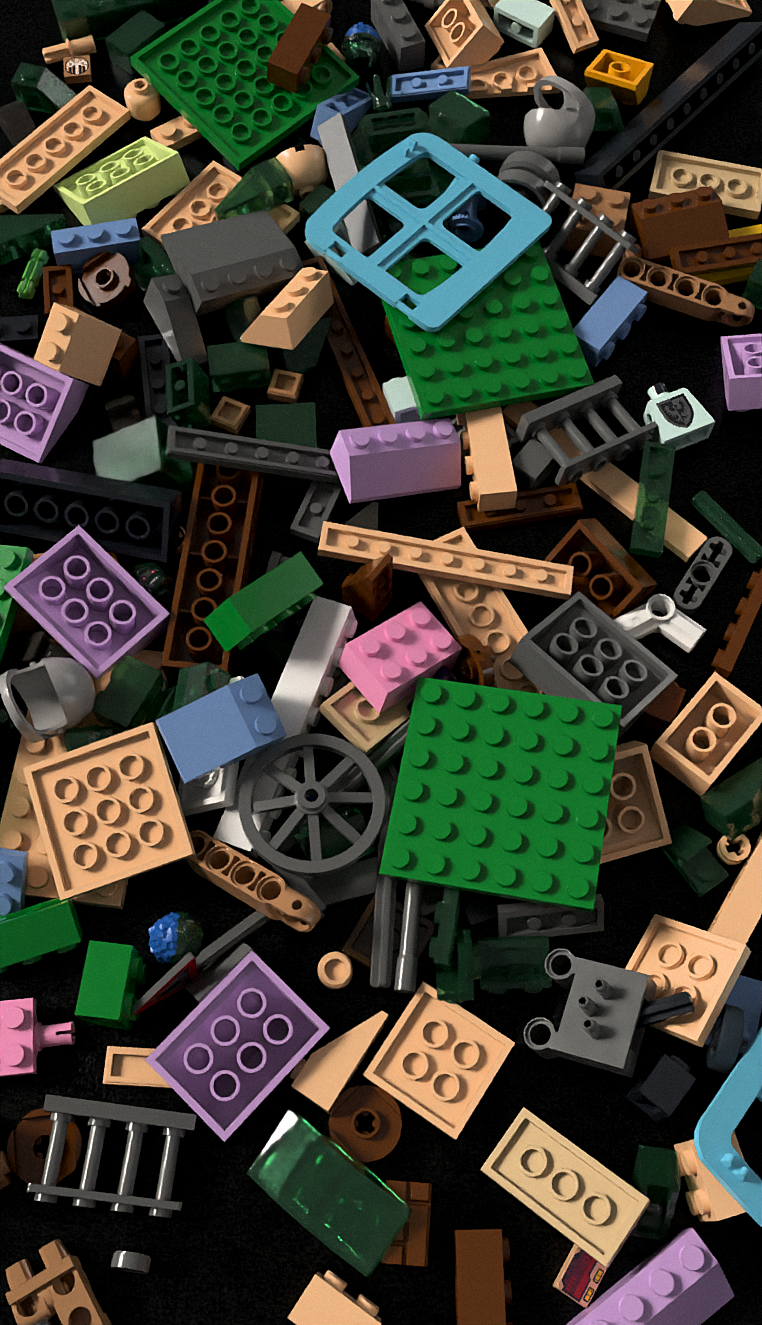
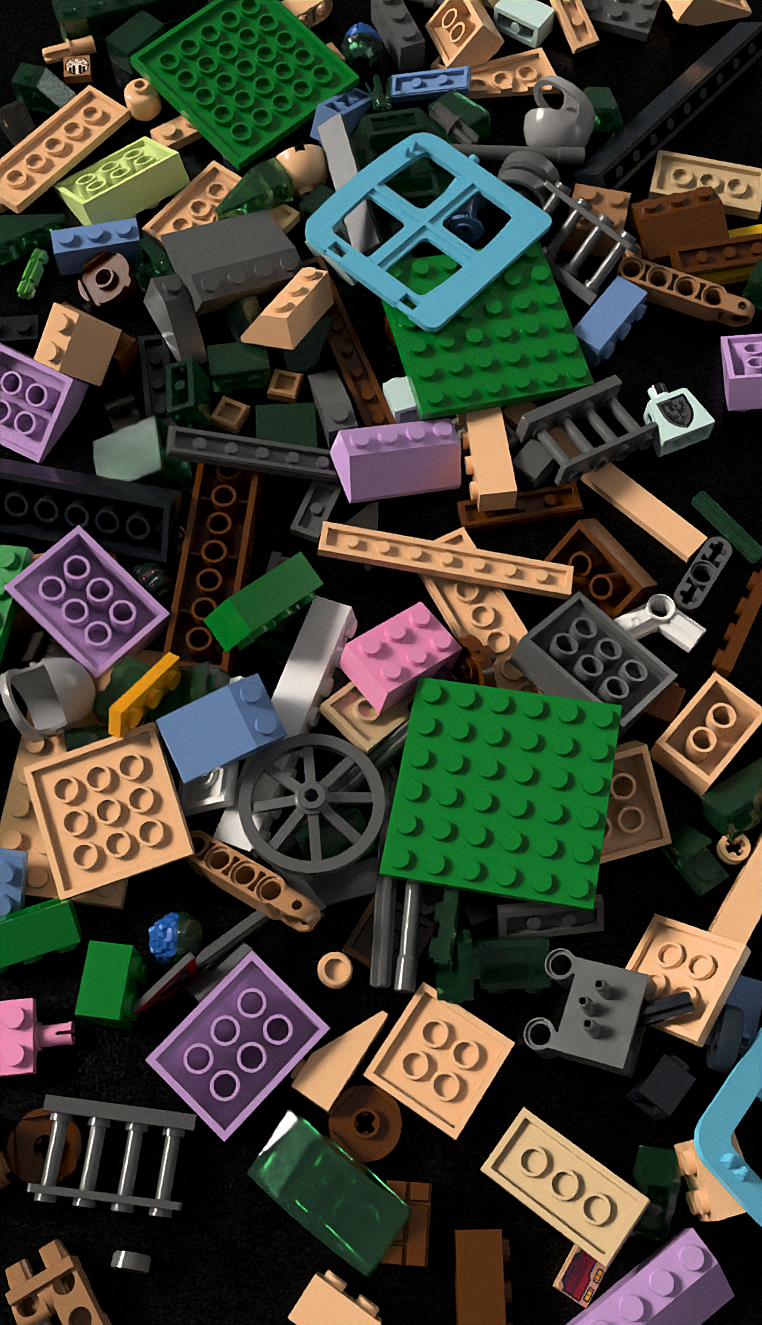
(58, 286): reddish brown plate -> none
(128, 1068): light nougat tile -> none
(144, 695): none -> light orange plate
(299, 48): reddish brown brick -> none
(332, 404): none -> dark grey slope
(370, 587): reddish brown slope -> none
(453, 124): none -> dark grey axle
(624, 75): light orange slope -> none
(652, 499): clear green plate -> none

